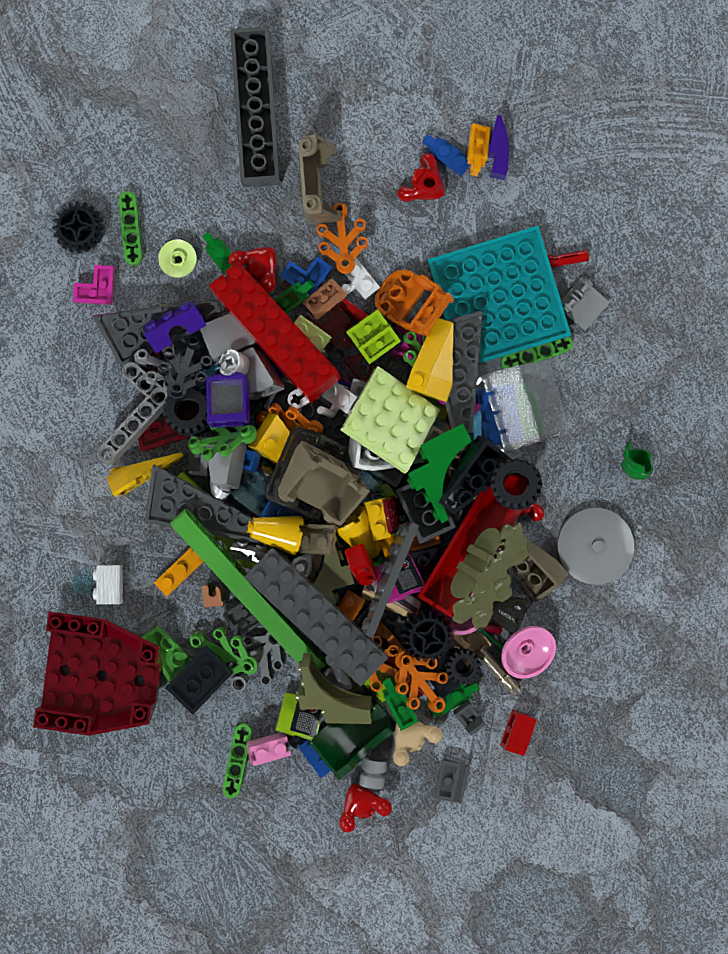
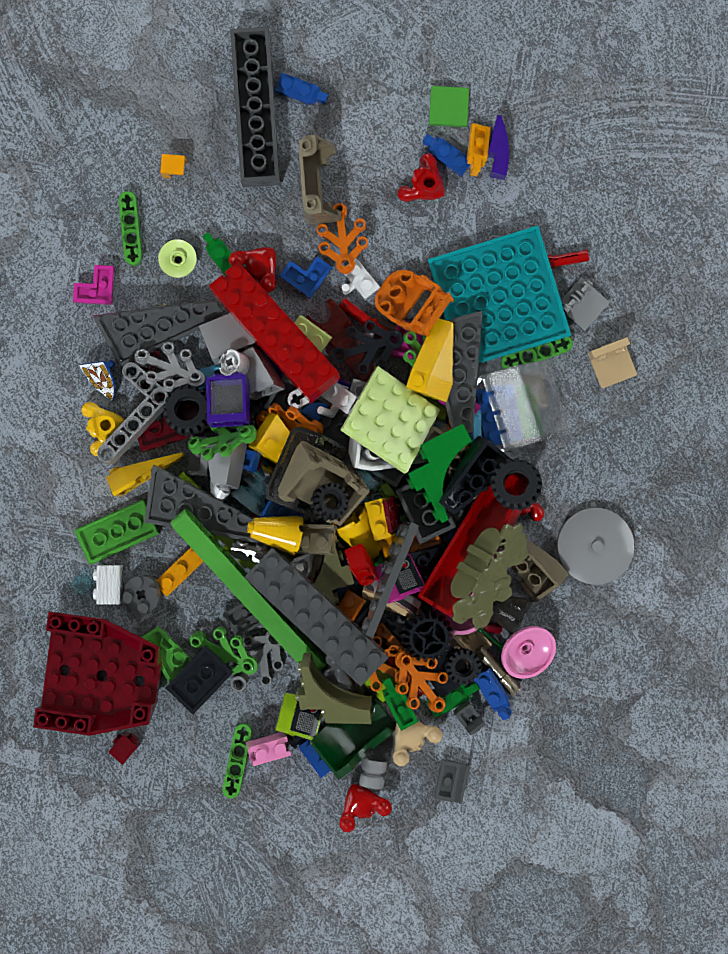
(76, 212): black gear -> none
(100, 377): none -> shield
(101, 424): none -> yellow head
(115, 532): none -> bright green tile
(124, 746): none -> dark red brick
(152, 593): none -> dark grey plate
(172, 165): none -> light orange panel
(183, 370): black plant -> none
(186, 315): dark purple arch -> none
(213, 597): nougat hinge -> none
(294, 296): green hinge -> none
(300, 90): none -> blue hinge
(311, 410): none -> blue tile
(324, 299): nougat bracket -> none
(337, 493): none -> black tyre
(373, 336): lime slope -> none
(448, 106): none -> bright green tile
(494, 693): none -> blue hinge
(518, 732): red hinge -> none
(612, 363): none -> tan bracket
(637, 463): green hat -> none

